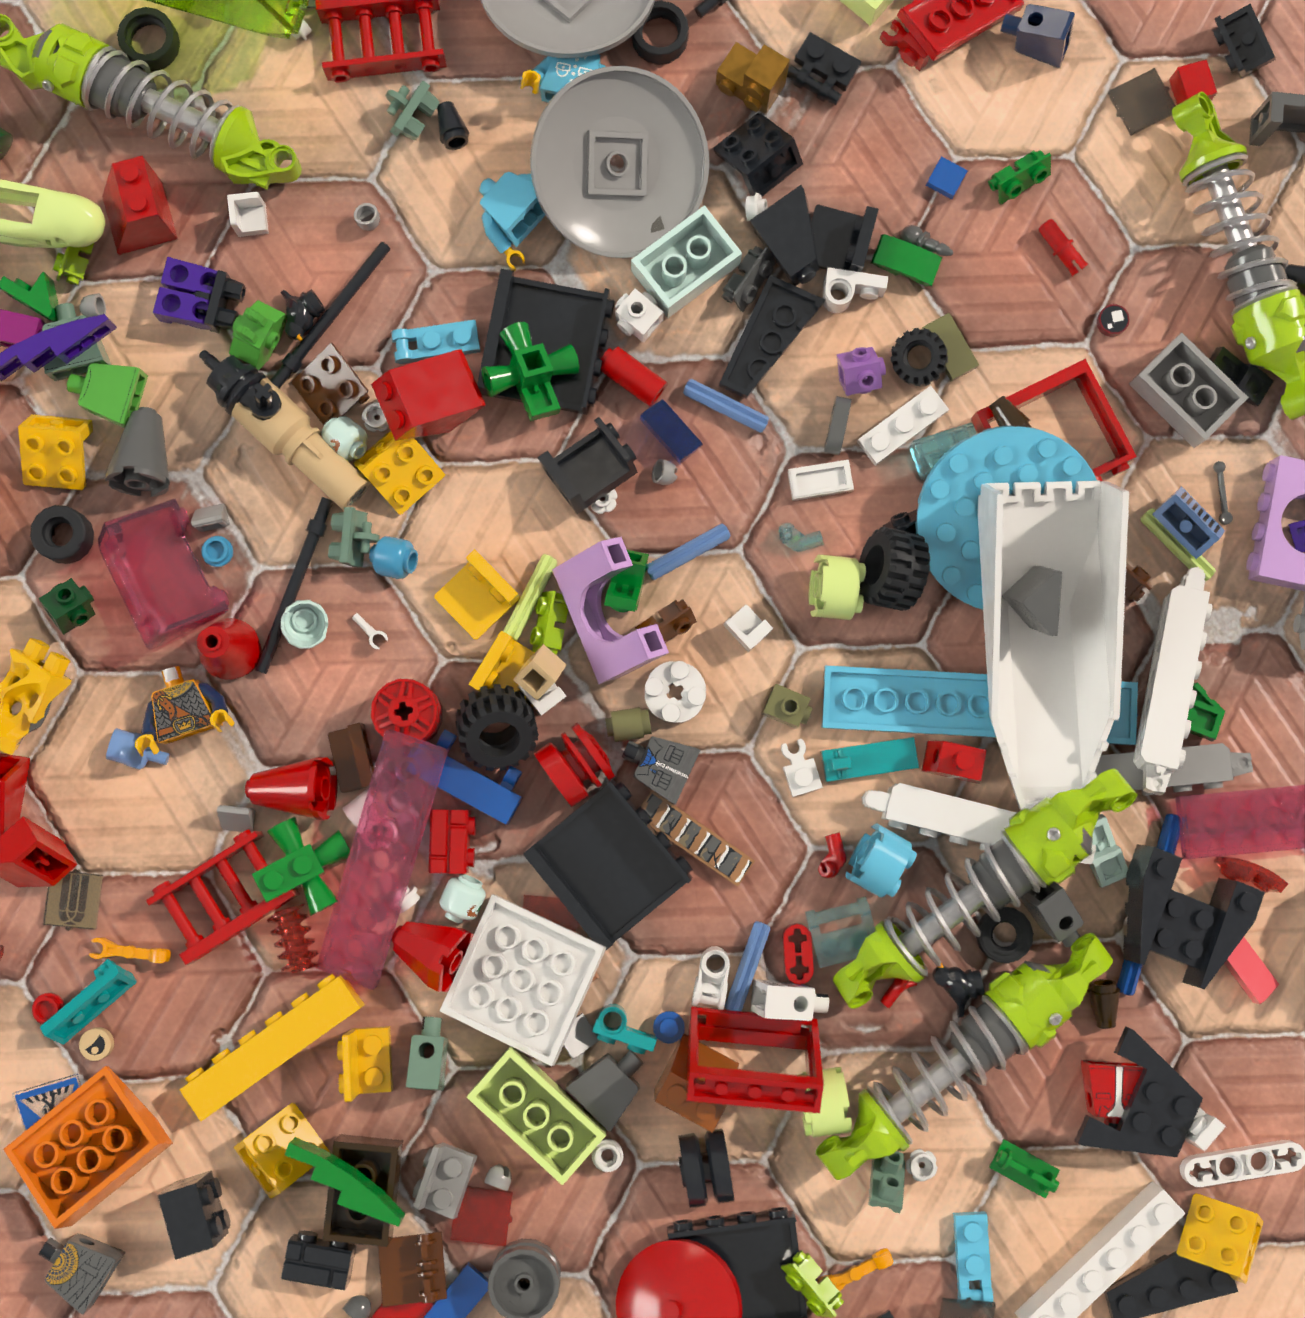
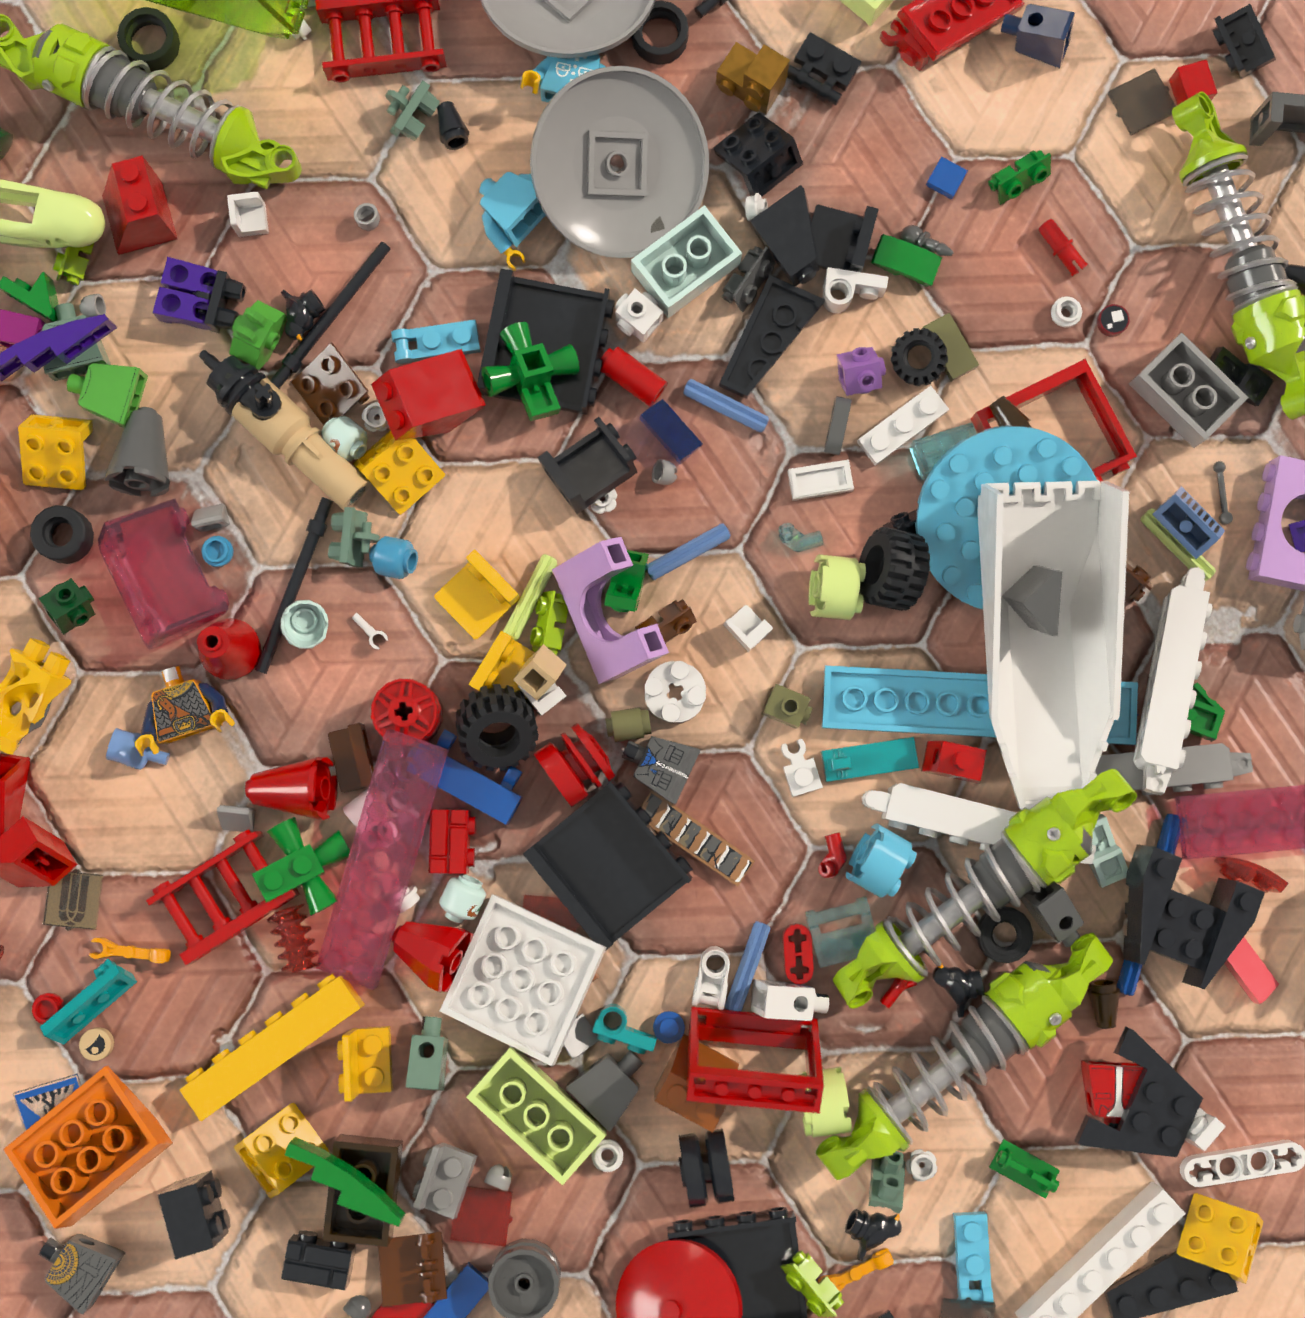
(871, 1229): none -> black animal
(1070, 304): none -> white plate

